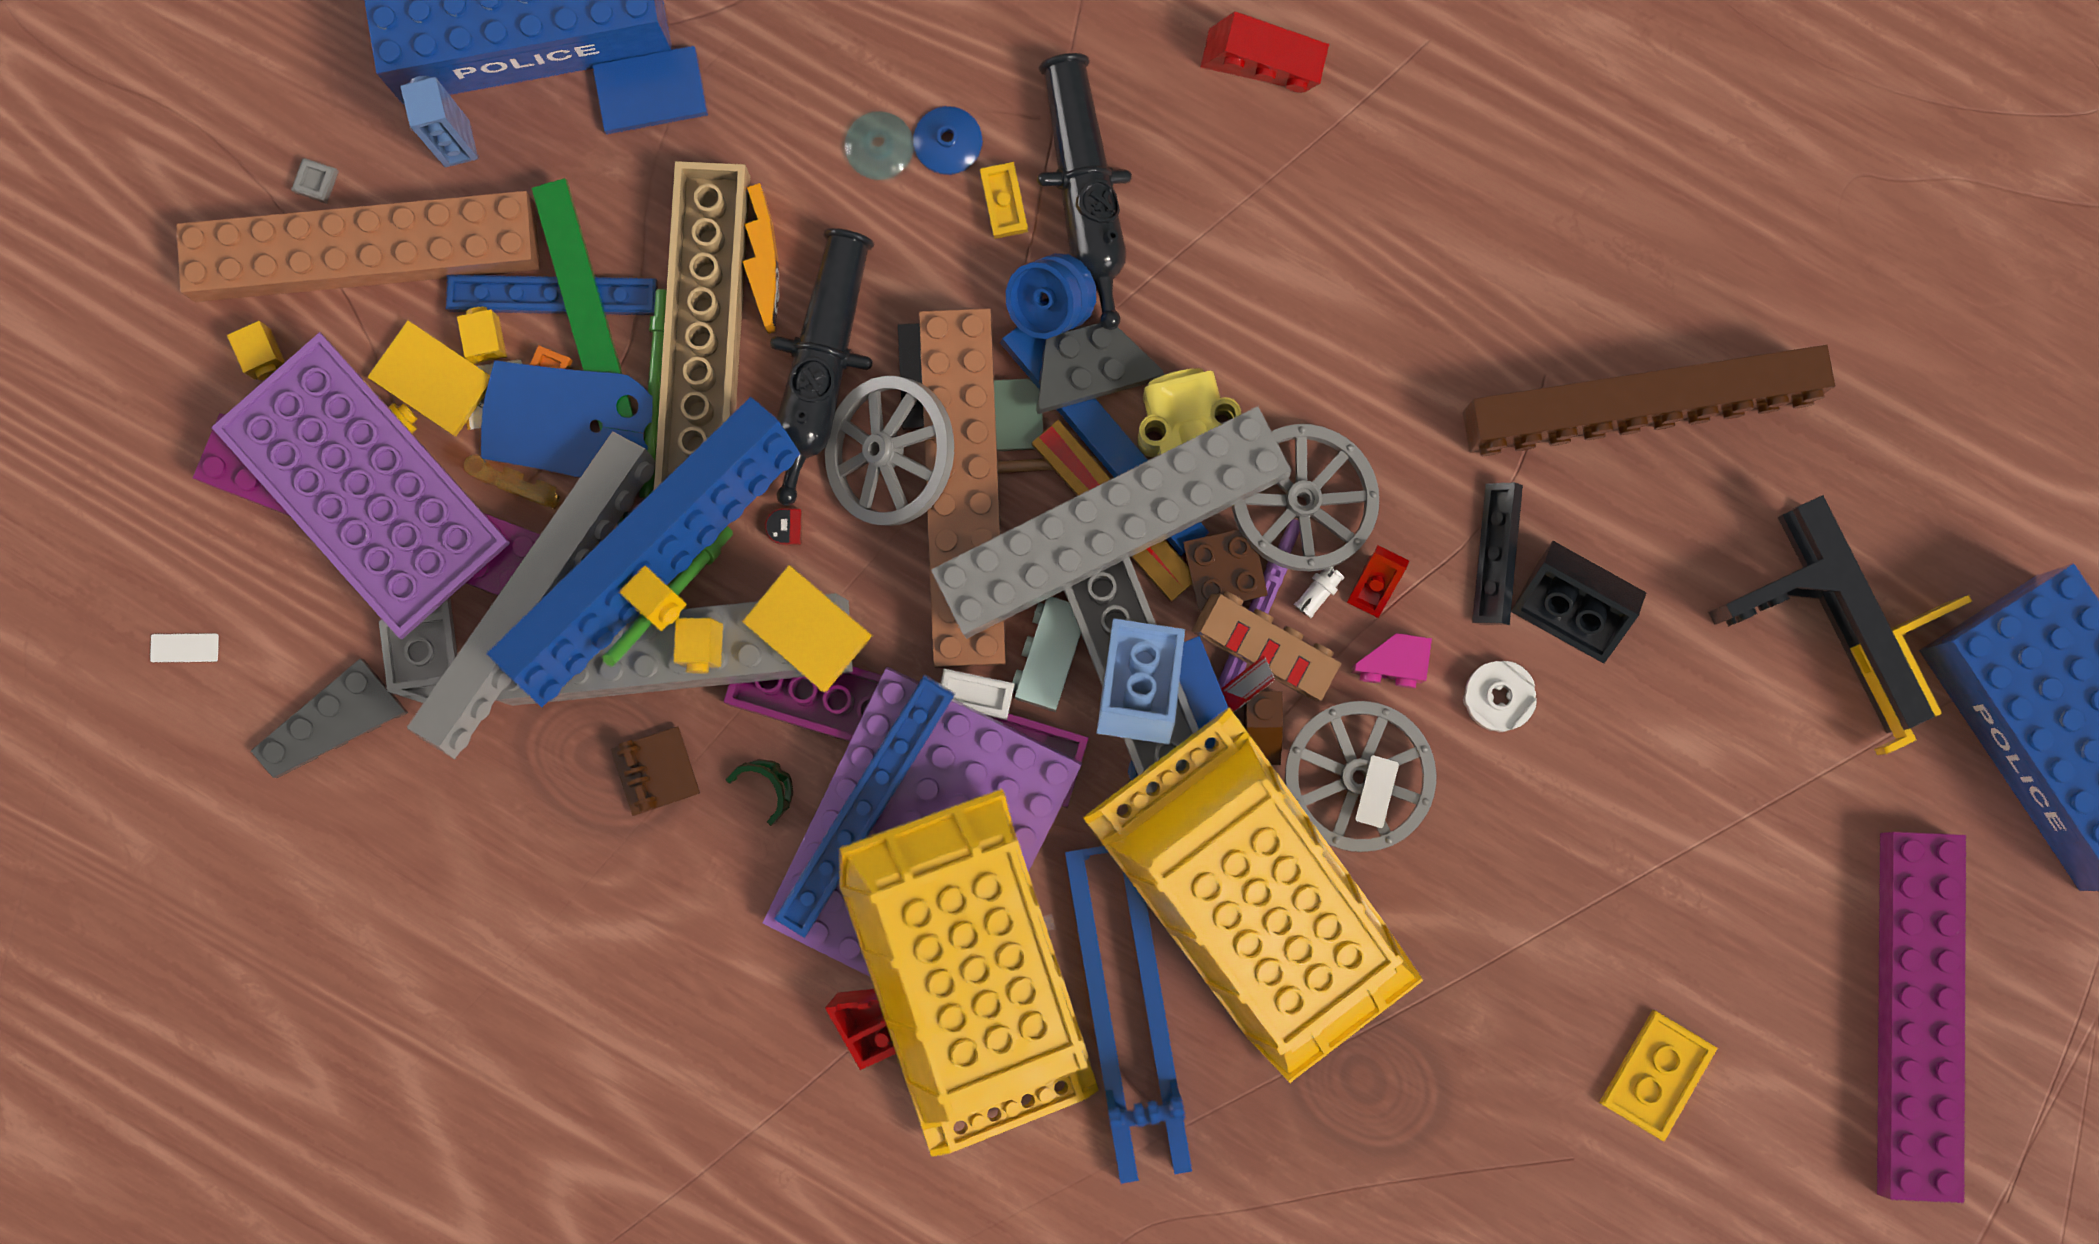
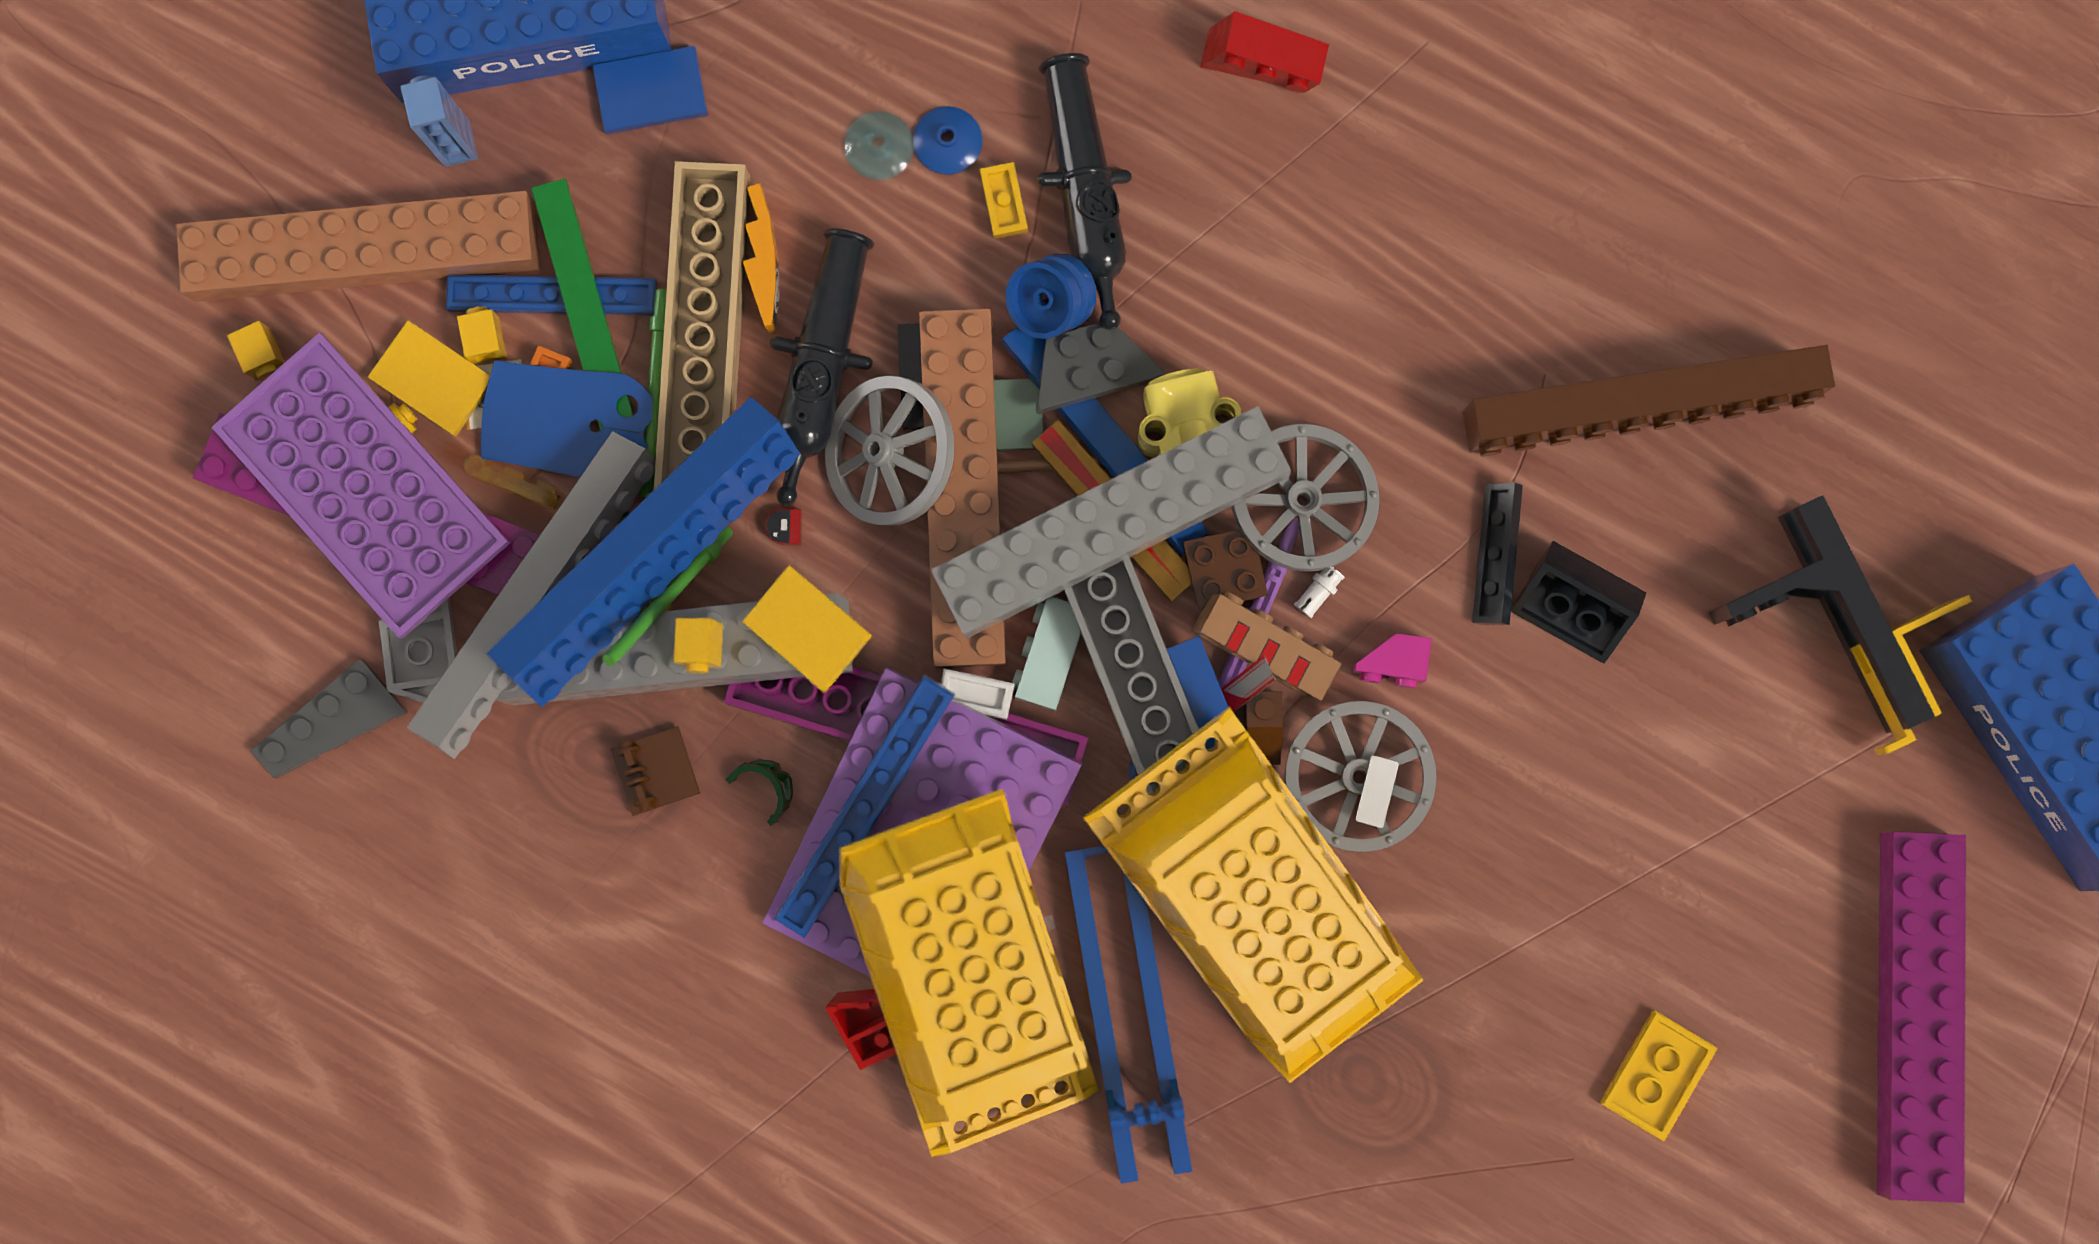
(184, 647): white sticker -> none
(314, 180): light grey tile -> none
(653, 598): yellow brick -> none
(1141, 681): light blue slope -> none
(1378, 581): red slope -> none
(1520, 696): white plate -> none

